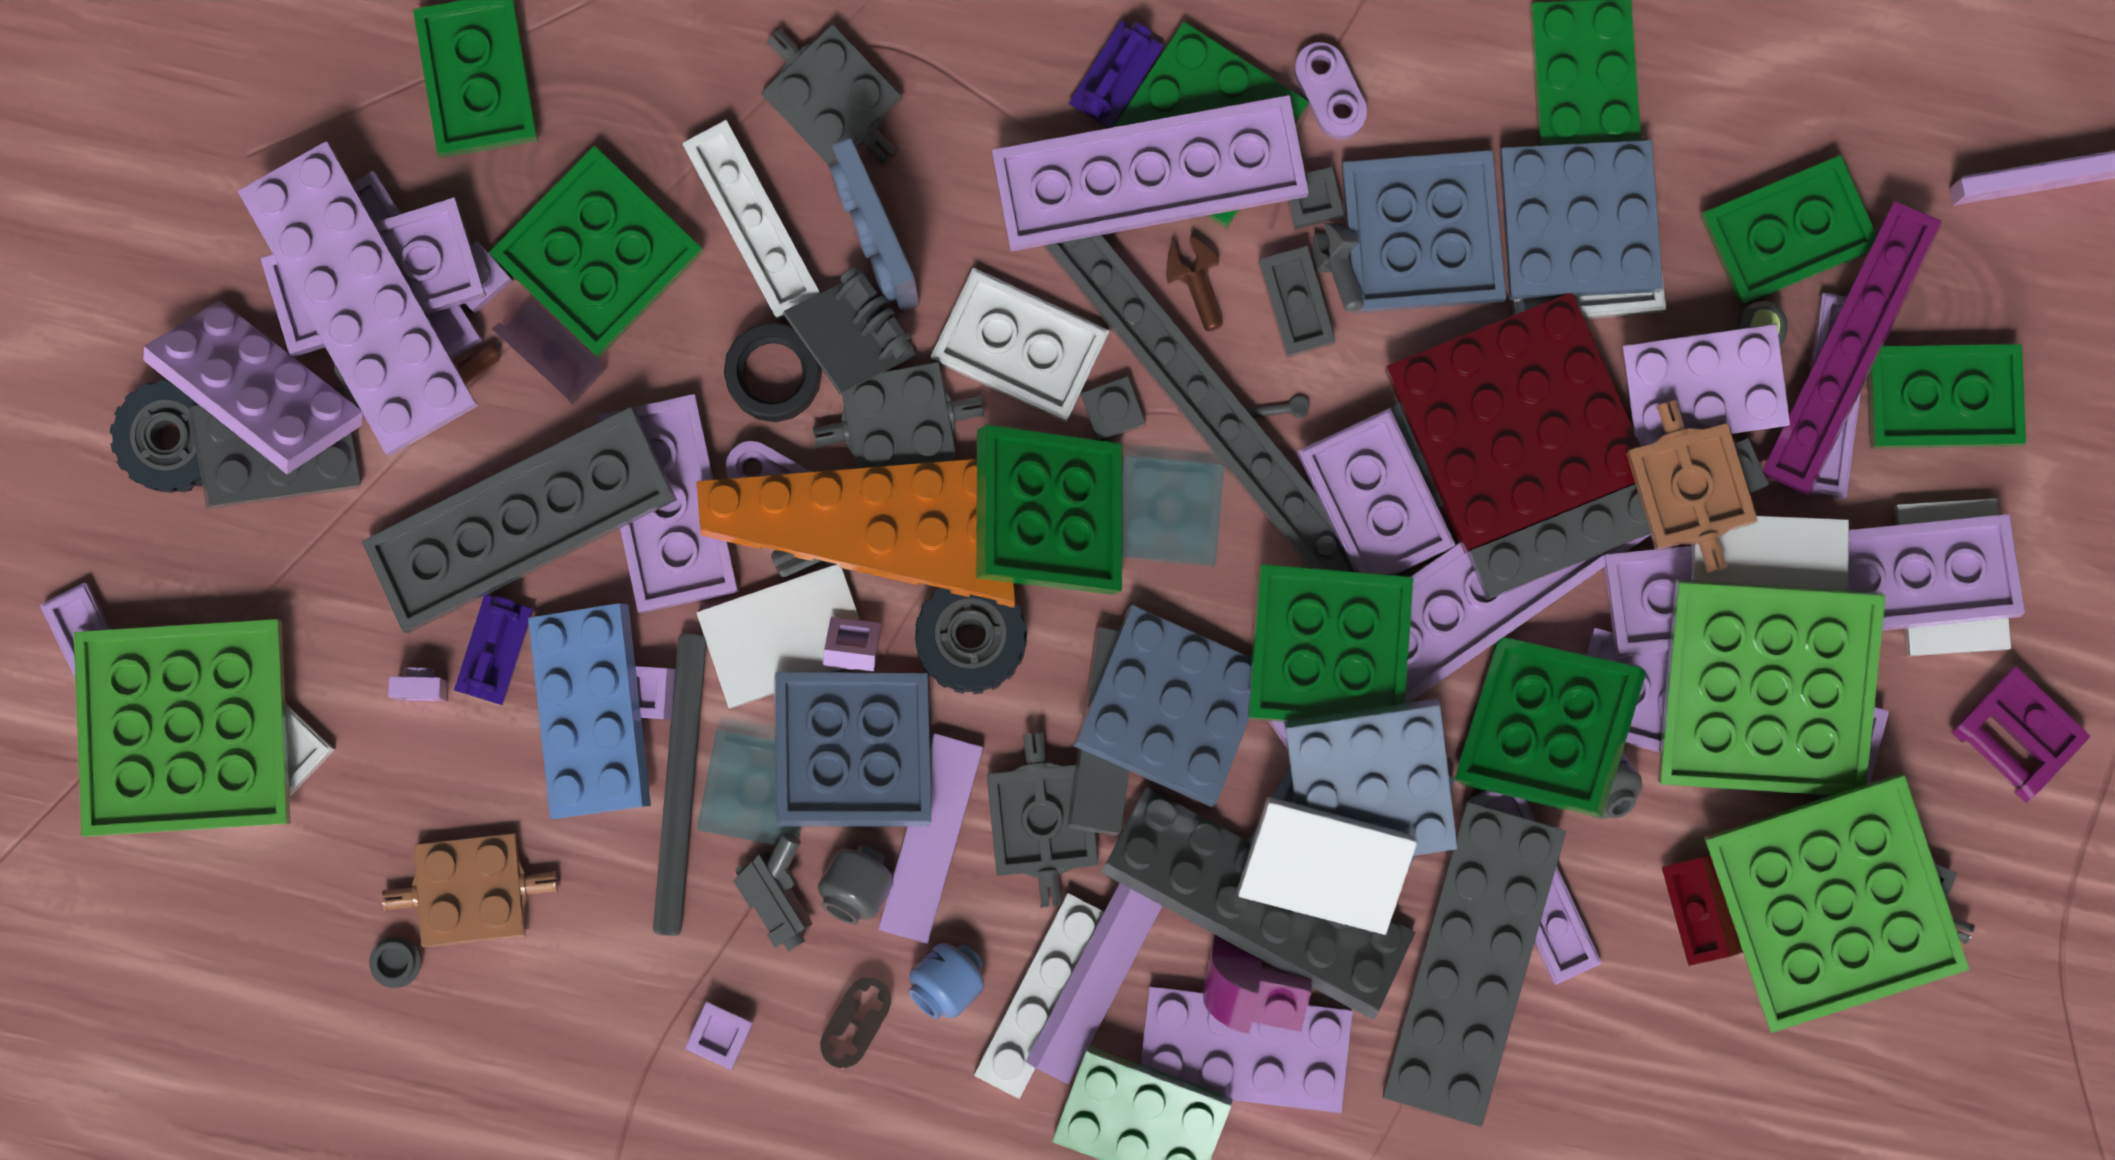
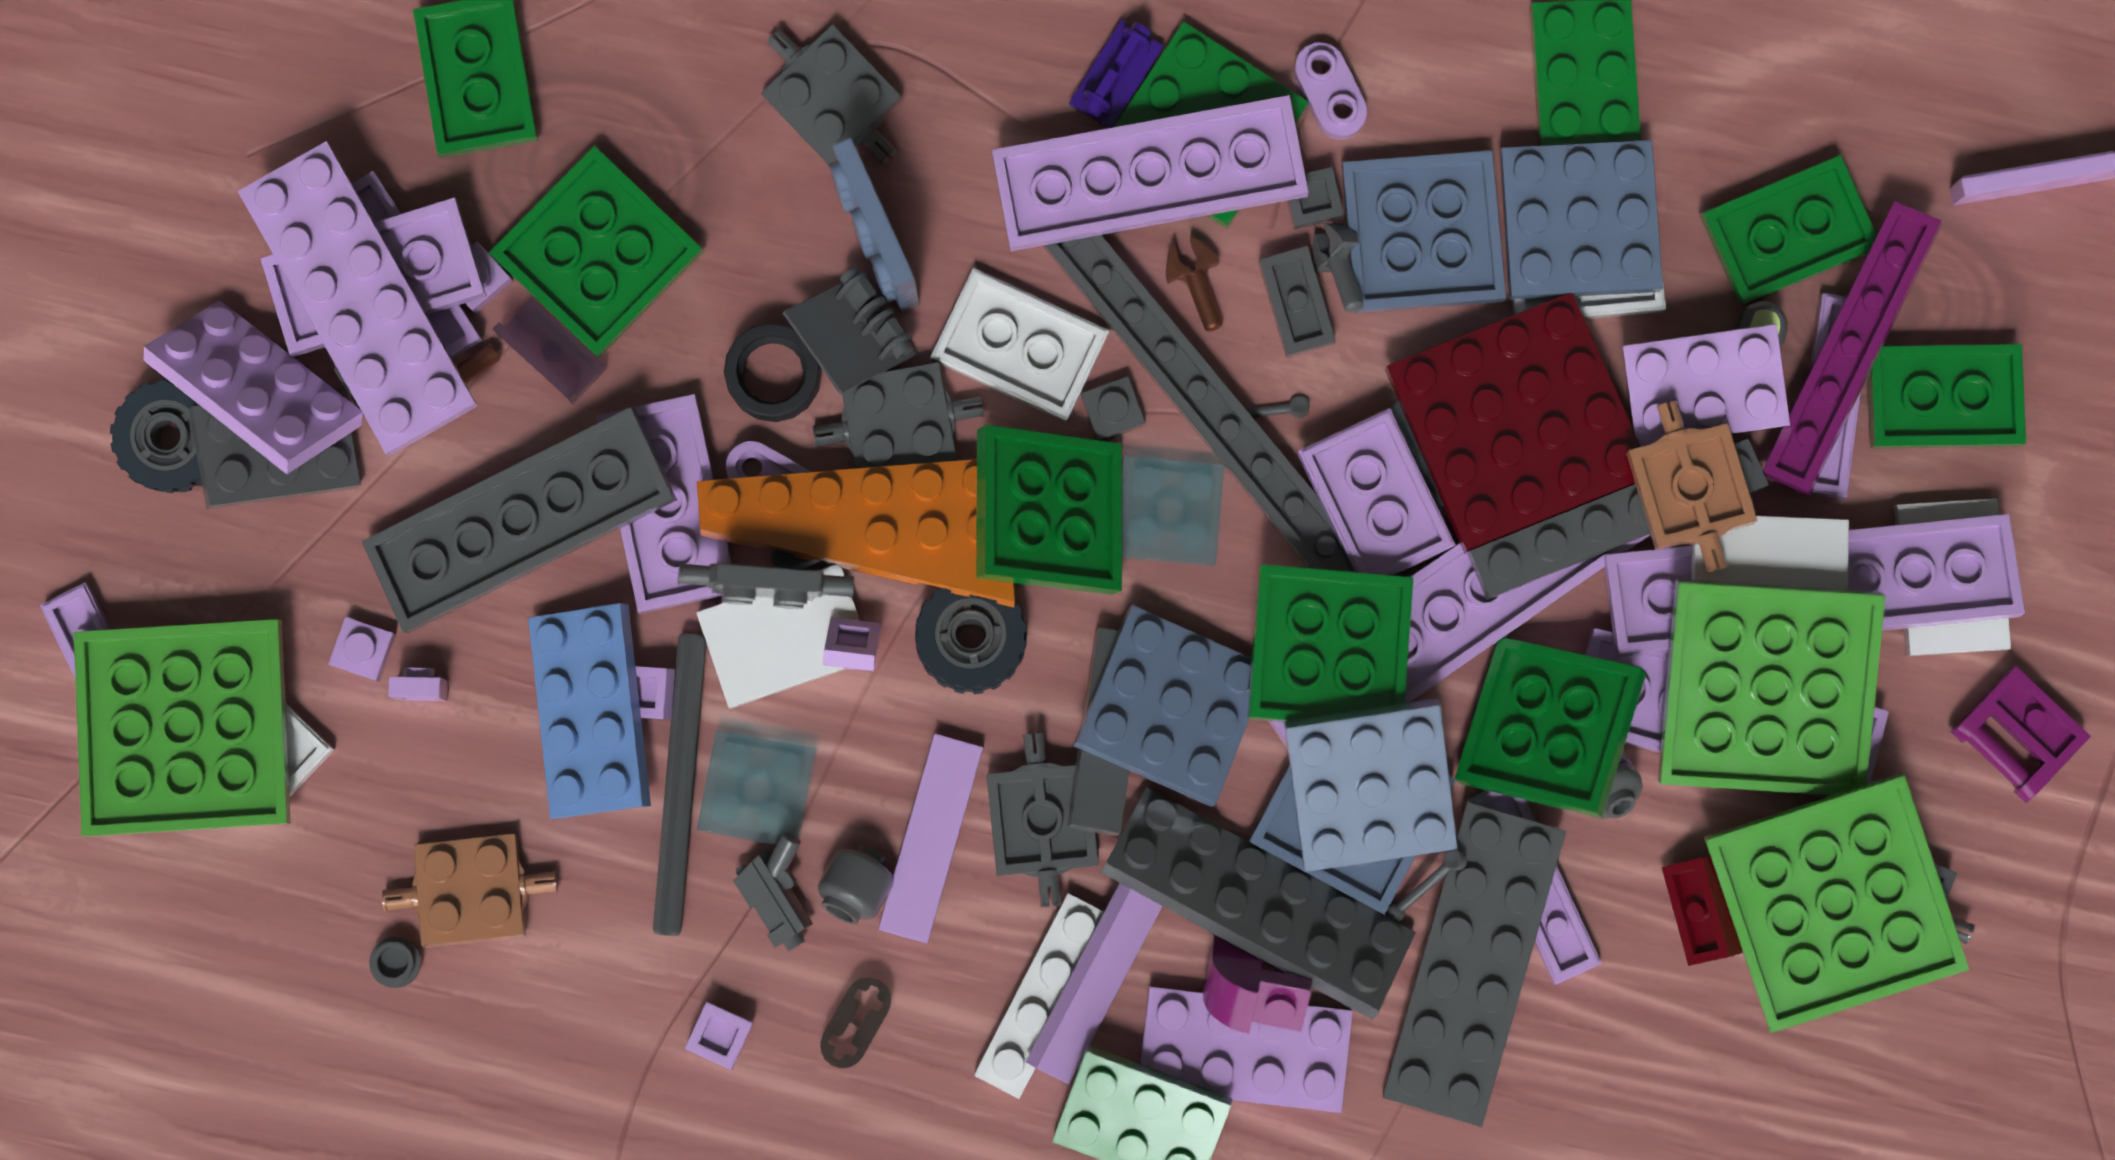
(362, 649): none -> lavender plate
(493, 649): dark purple hinge -> none
(744, 583): none -> dark grey plate
(750, 218): white plate -> none
(852, 749): sand blue plate -> none
(946, 980): medium blue head -> none
(1326, 865): white tile -> none
(1453, 860): none -> dark grey hinge

